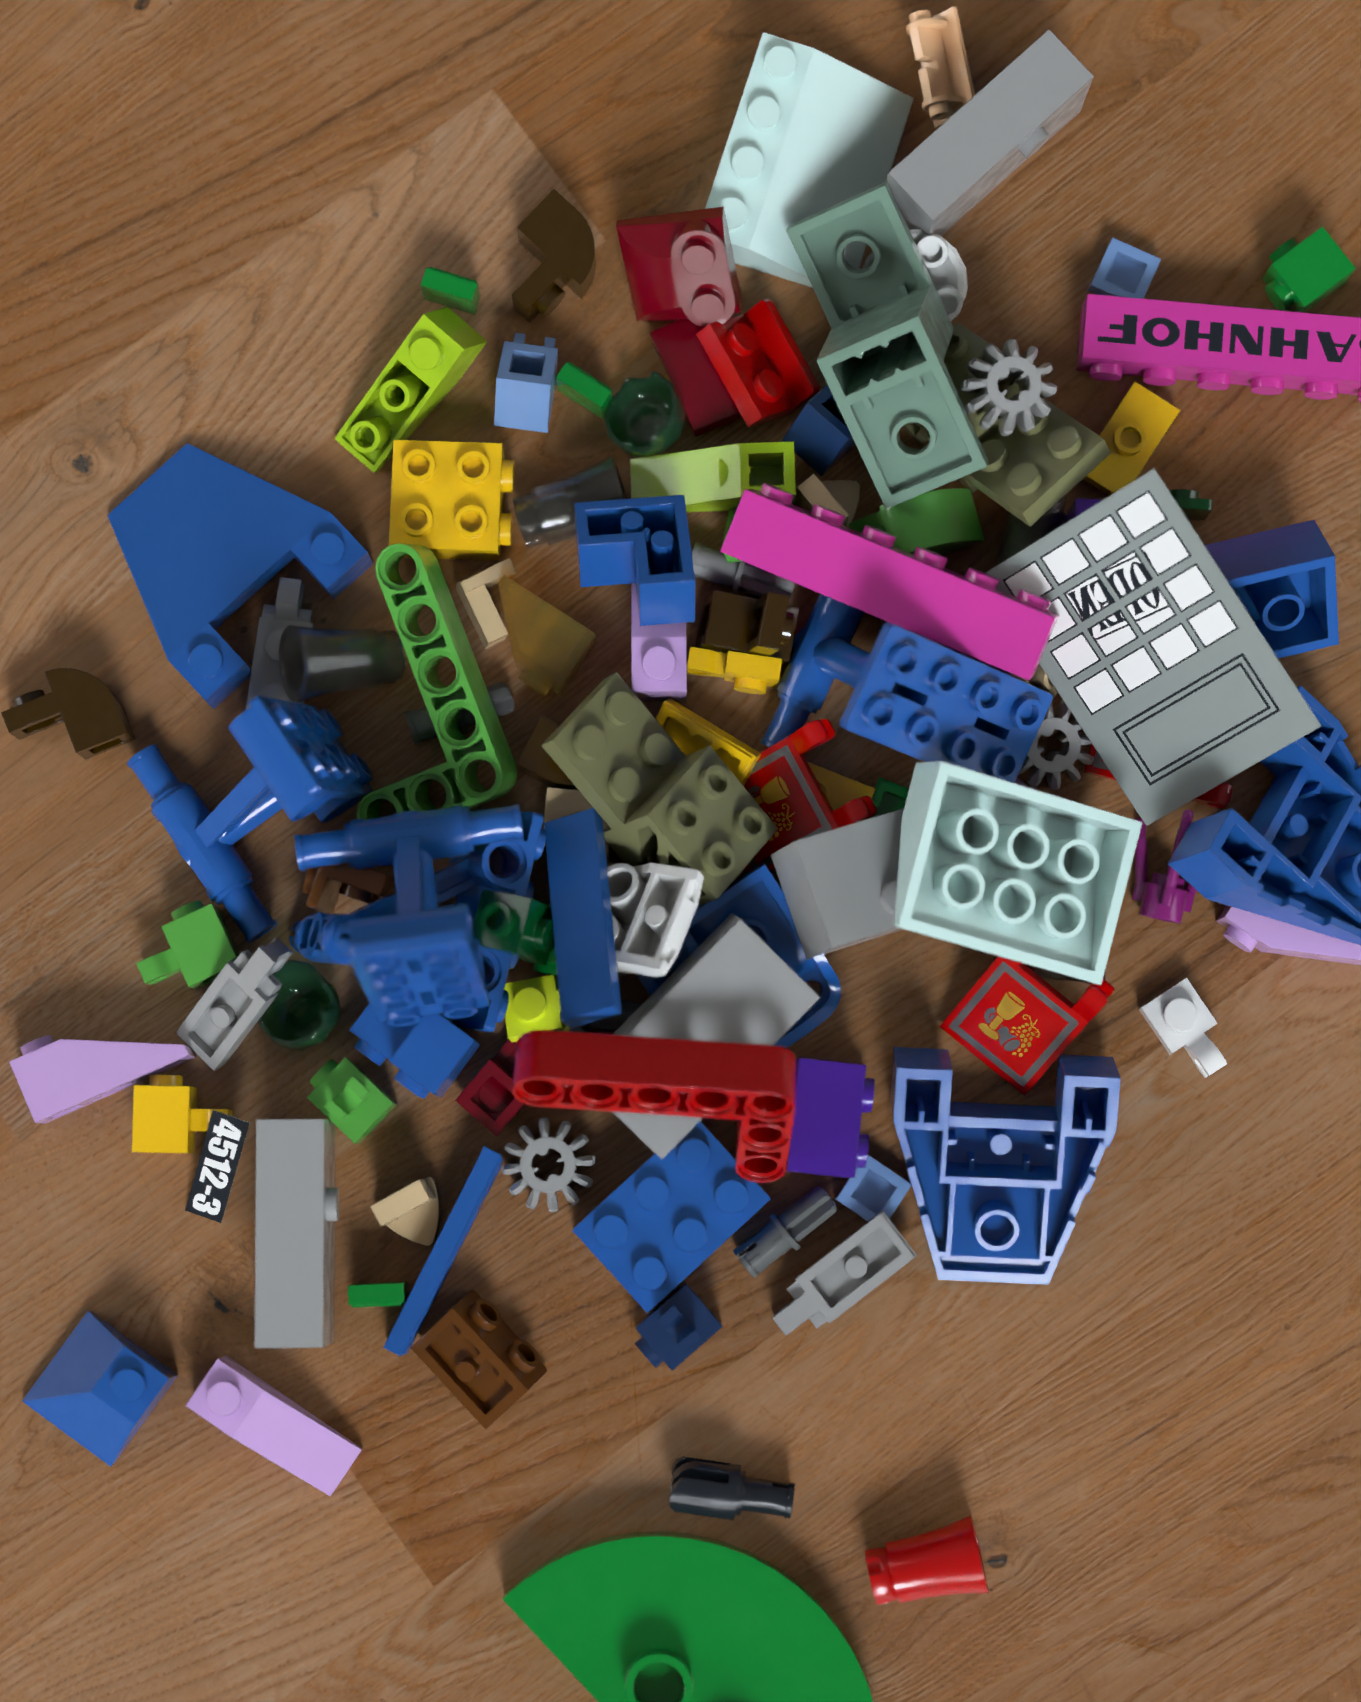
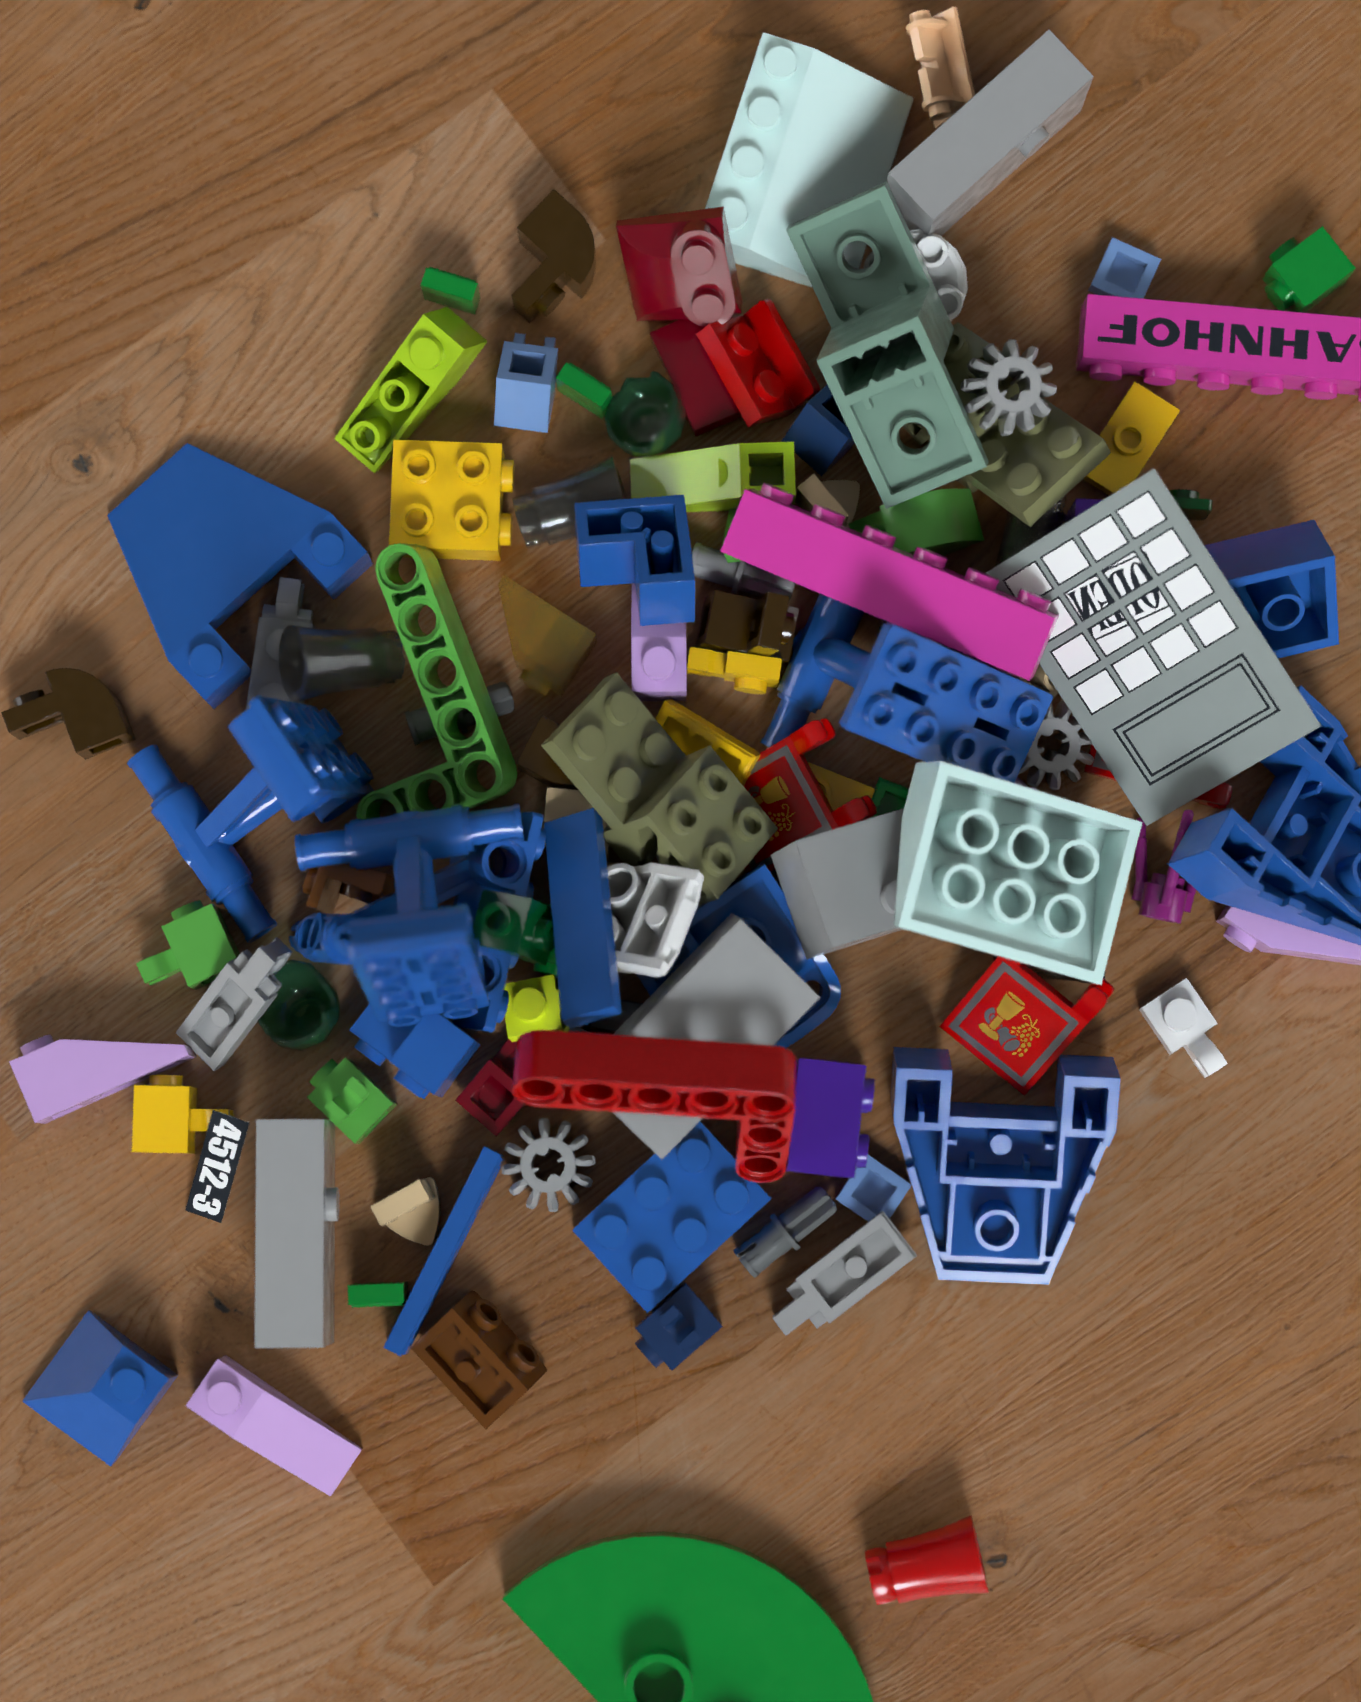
(479, 604): tan tile -> none
(724, 1490): black arm -> none

